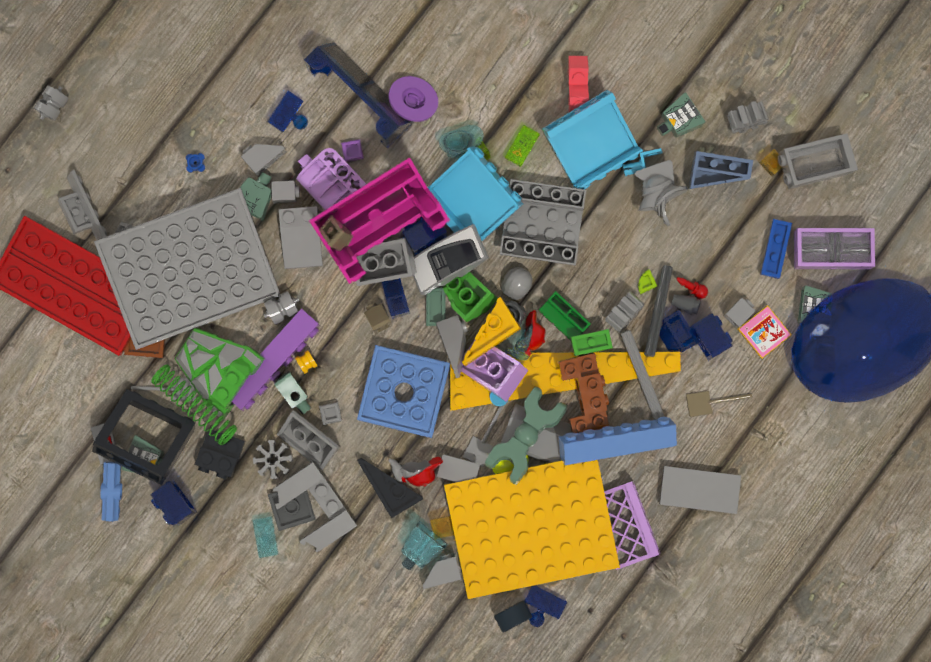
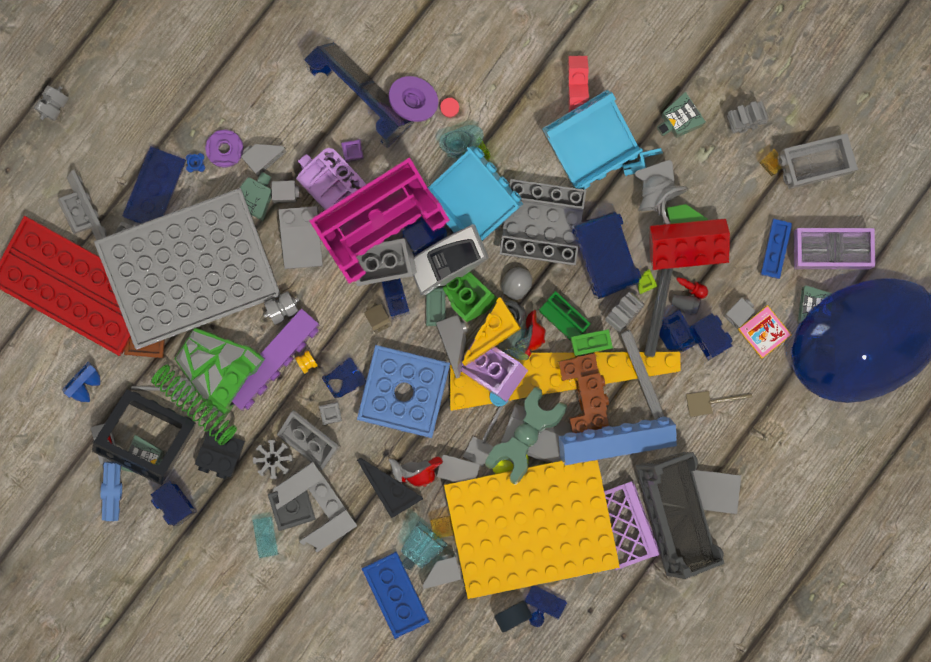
(75, 386): none -> blue tile
(154, 186): none -> clear blue tile
(232, 156): none -> medium lavender tile
(286, 112): clear blue plate -> none
(286, 385): torso -> none
(336, 234): dark tan slope -> none
(348, 374): none -> clear blue piece
(395, 595): none -> blue tile
(449, 107): none -> coral tile
(522, 146): clear neon green tile -> none
(606, 254): none -> clear blue windscreen
(678, 515): none -> windscreen
(683, 214): none -> bright green slope
(689, 244): none -> red brick
(717, 169): sand blue wedge -> none

